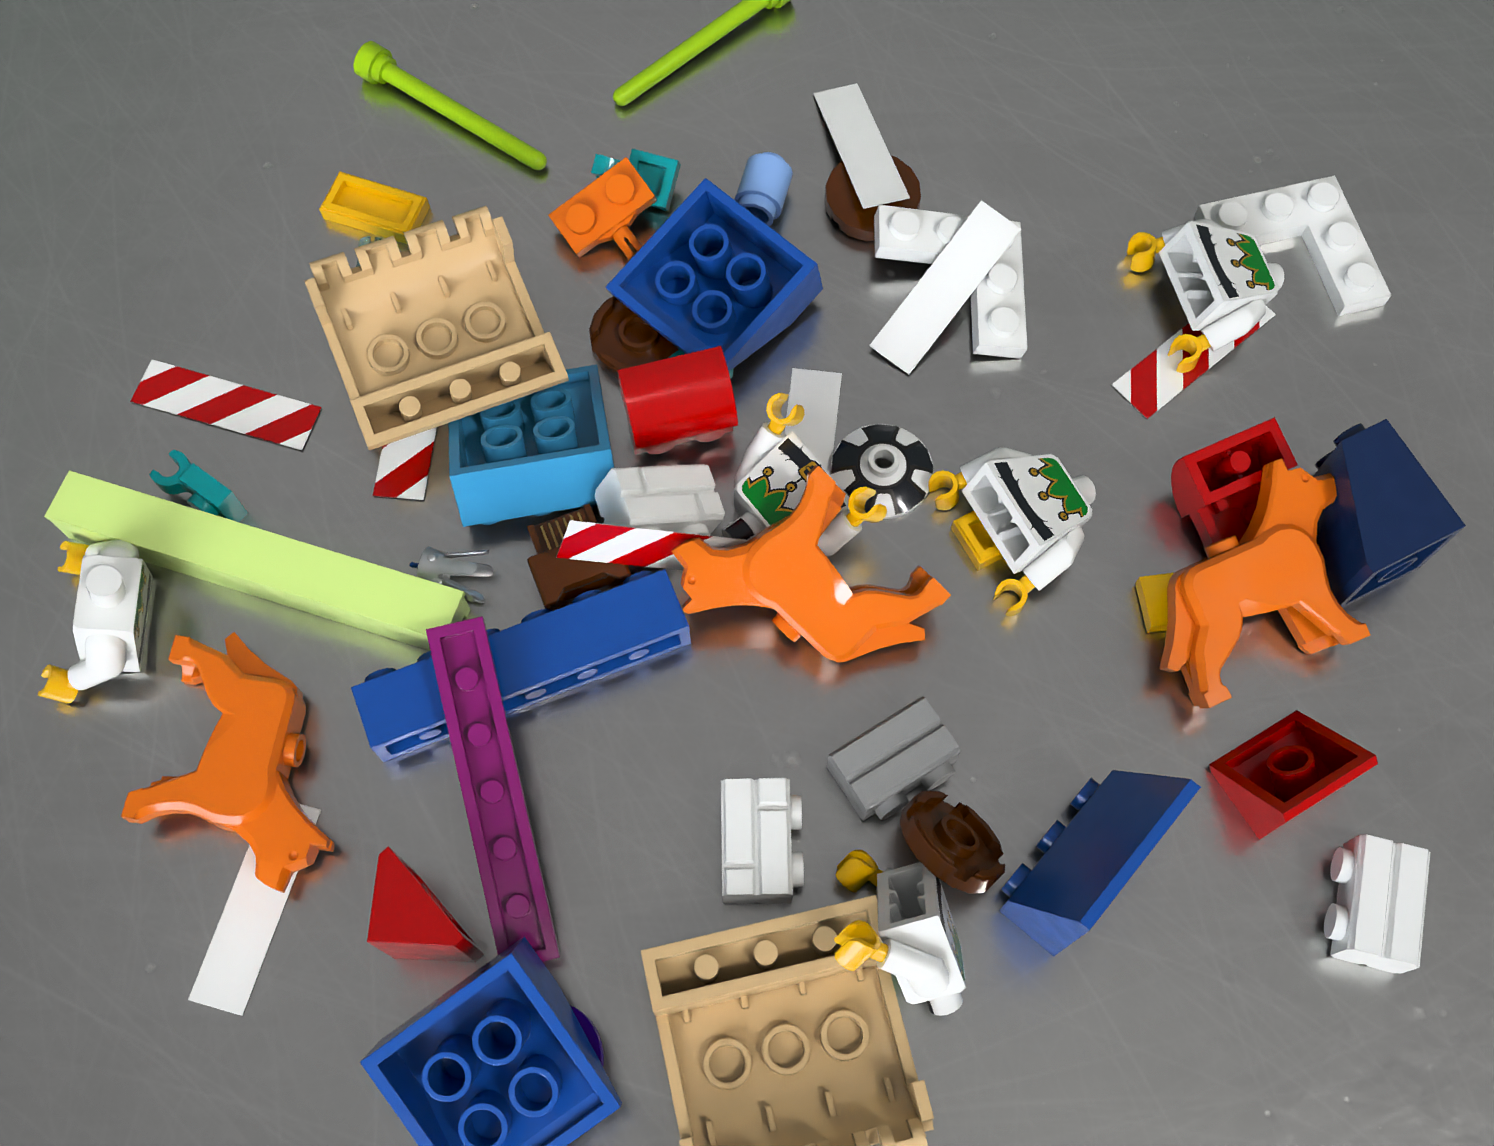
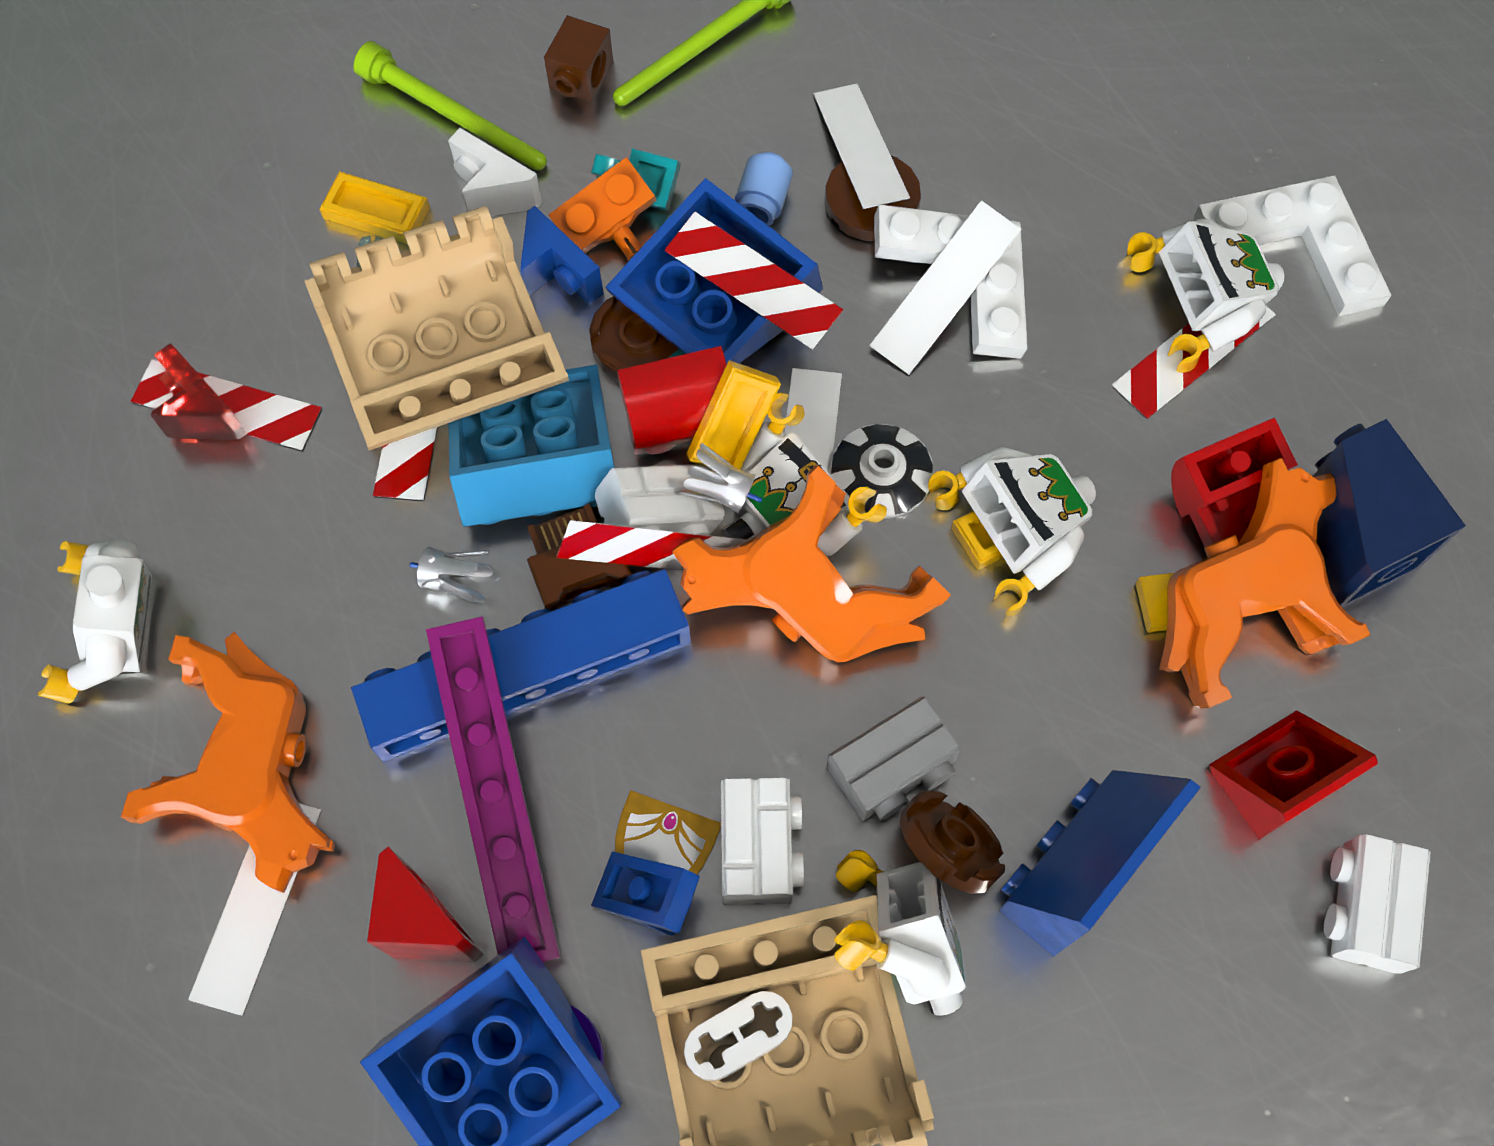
(194, 407): none -> clear red slope
(206, 491): teal plate -> none
(256, 561): yellowish green tile -> none
(492, 177): none -> white slope
(552, 254): none -> blue slope
(578, 58): none -> reddish brown brick
(646, 892): none -> blue slope
(664, 833): none -> sticker
(722, 484): none -> flat silver piece
(730, 1022): none -> white beam
(735, 413): none -> yellow tile
(754, 280): none -> sticker

